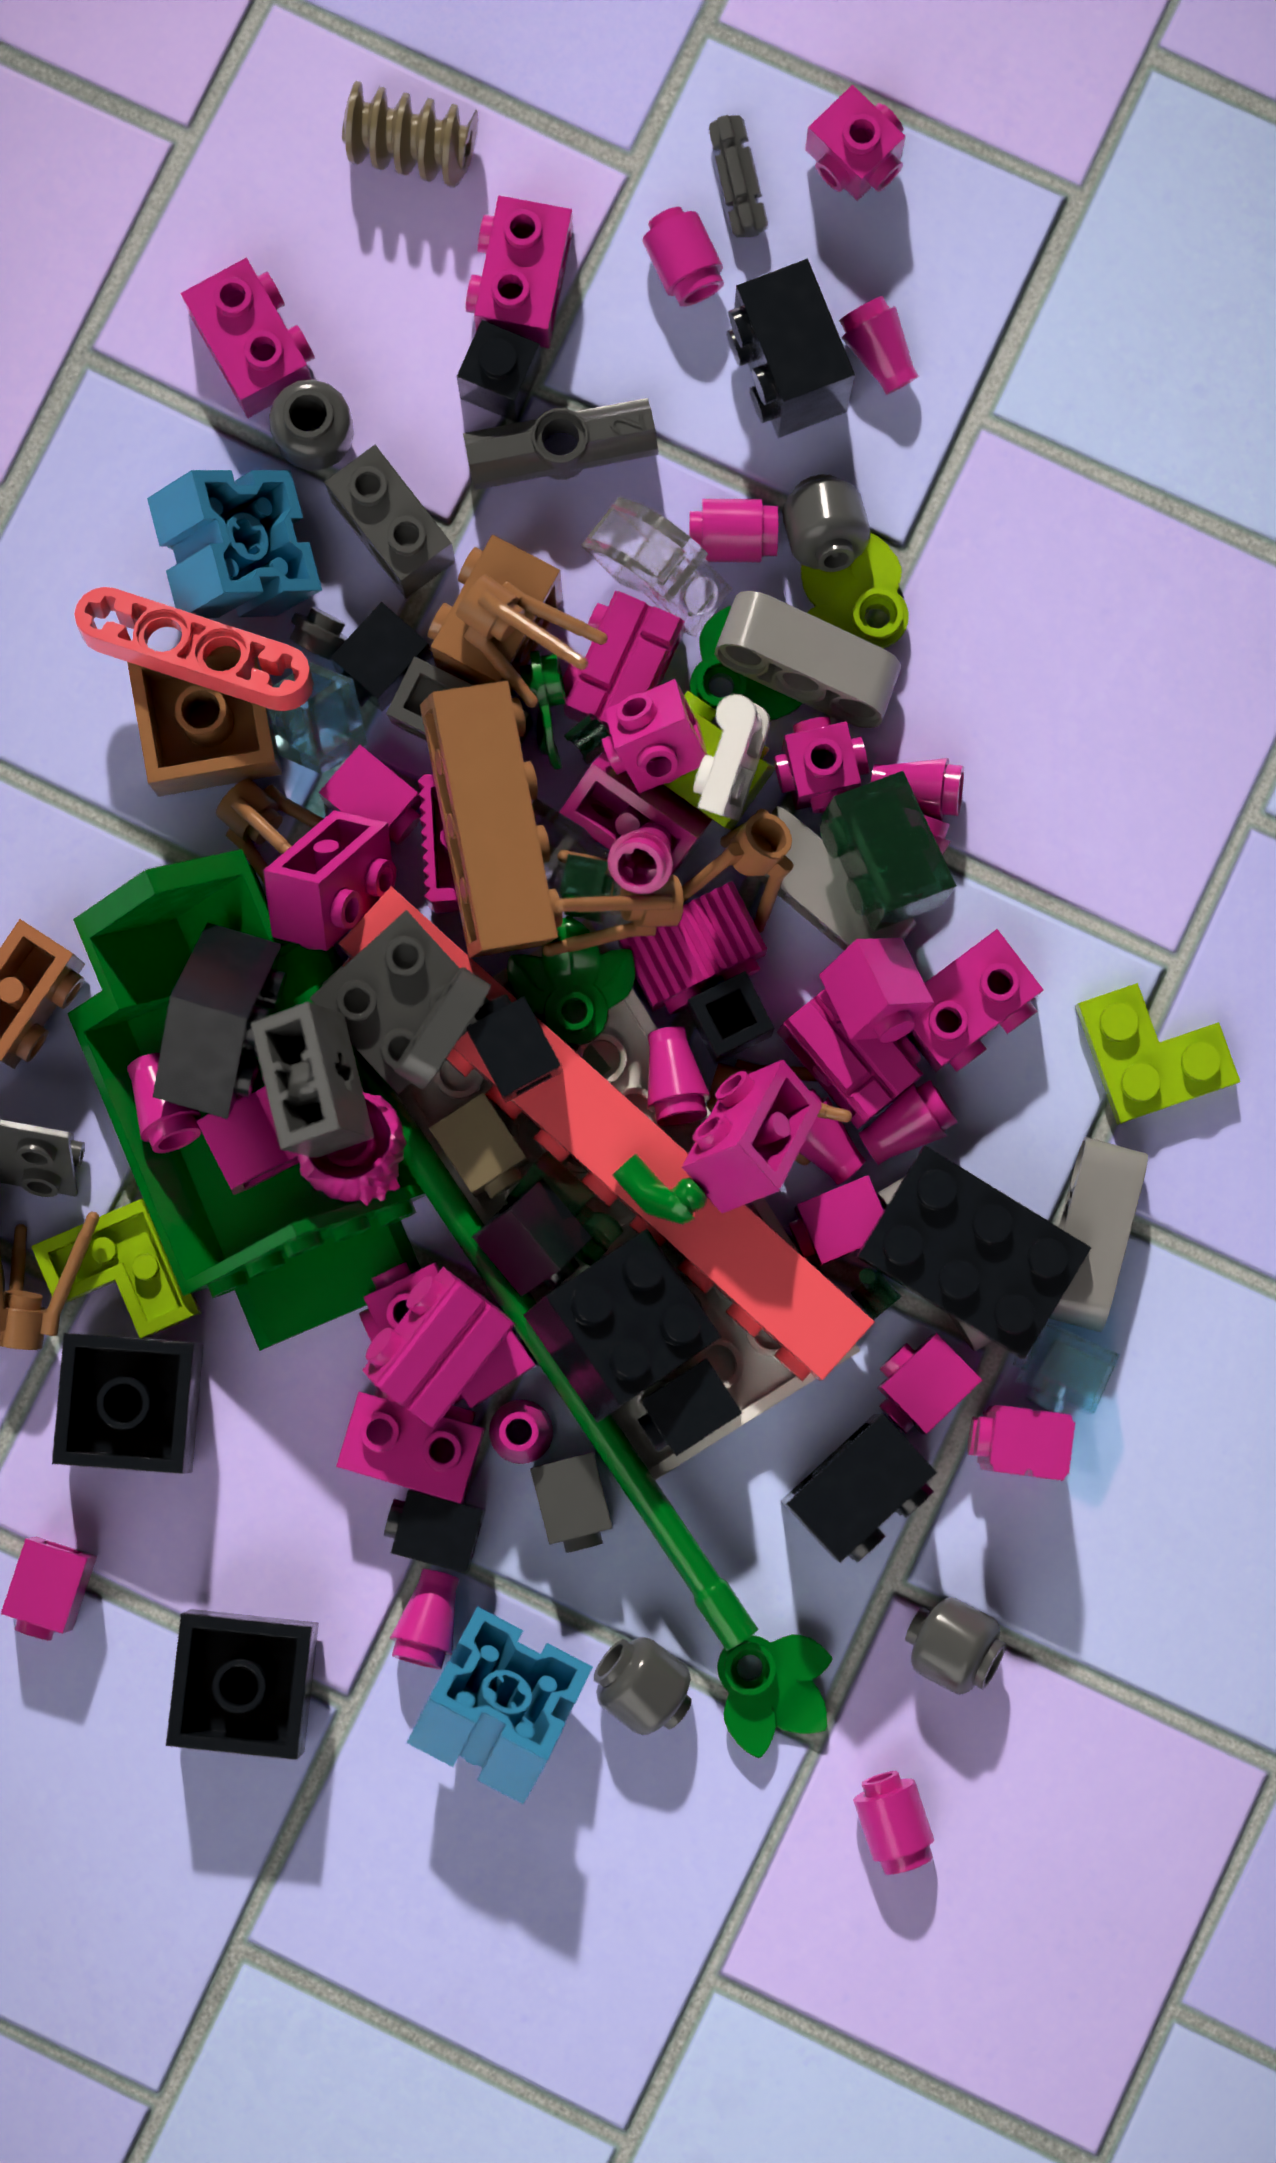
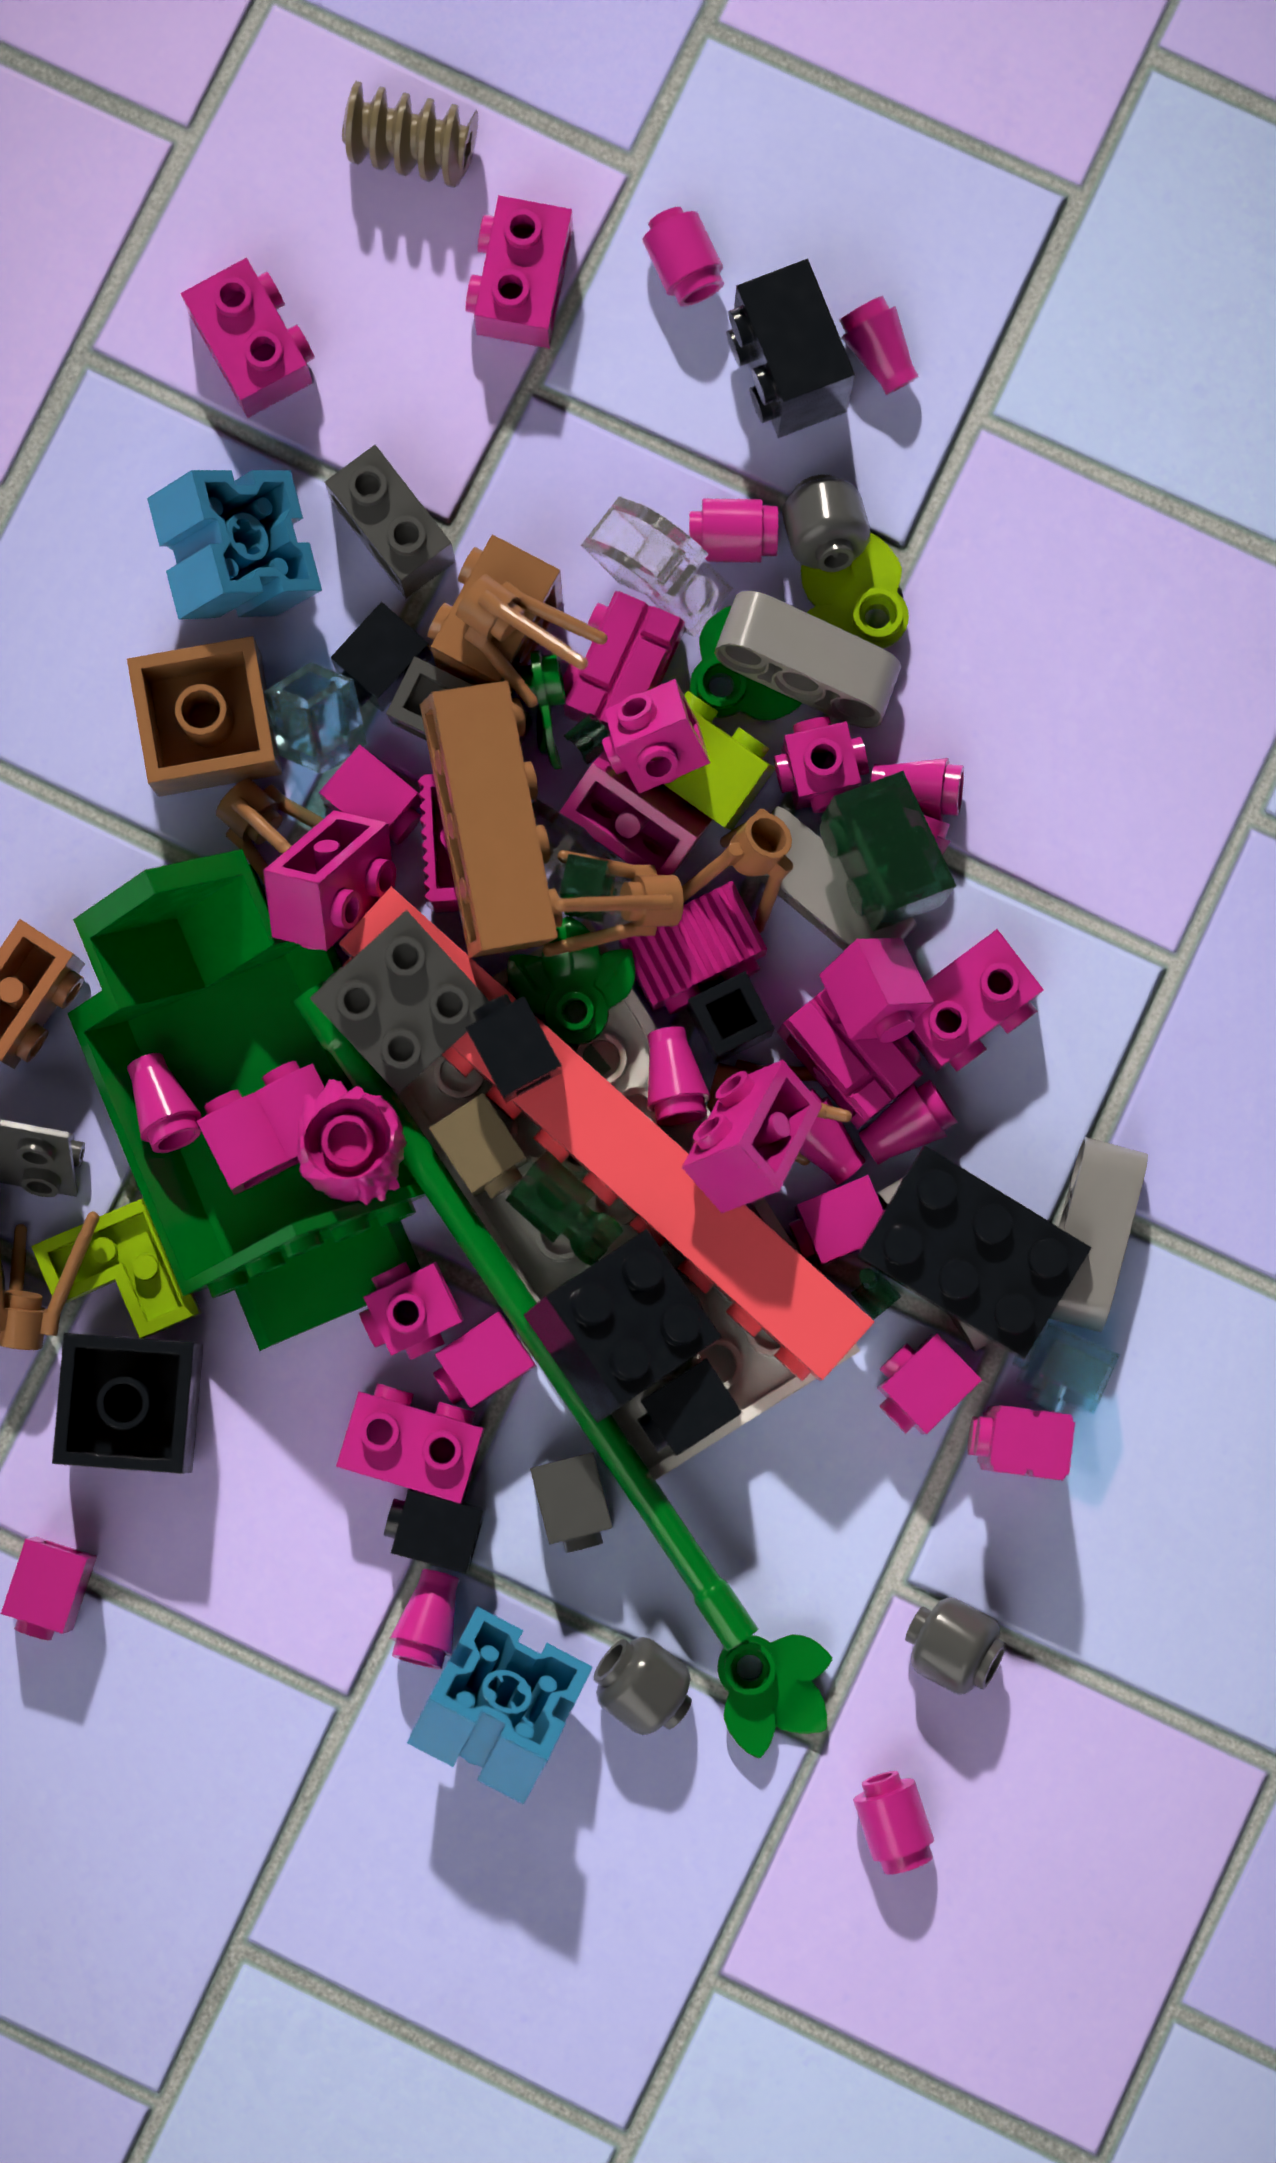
(198, 640): coral beam -> none
(208, 1029): black brick -> none
(242, 1684): black brick -> none
(308, 406): dark grey head -> none
(312, 1080): dark grey brick -> none
(318, 632): dark grey plate -> none
(436, 1346): dark pink brick -> none
(442, 1028): dark grey beam -> none
(499, 371): black brick -> none
(533, 1239): black brick -> none
(541, 1431): dark pink cone -> none
(602, 433): dark grey piece -> none
(641, 859): dark pink cone -> none
(656, 1198): green arm -> none
(728, 775): white plate -> none
(738, 176): dark grey axle -> none
(856, 144): dark pink brick -> none
(860, 1489): black brick -> none
(1140, 1070): lime plate -> none

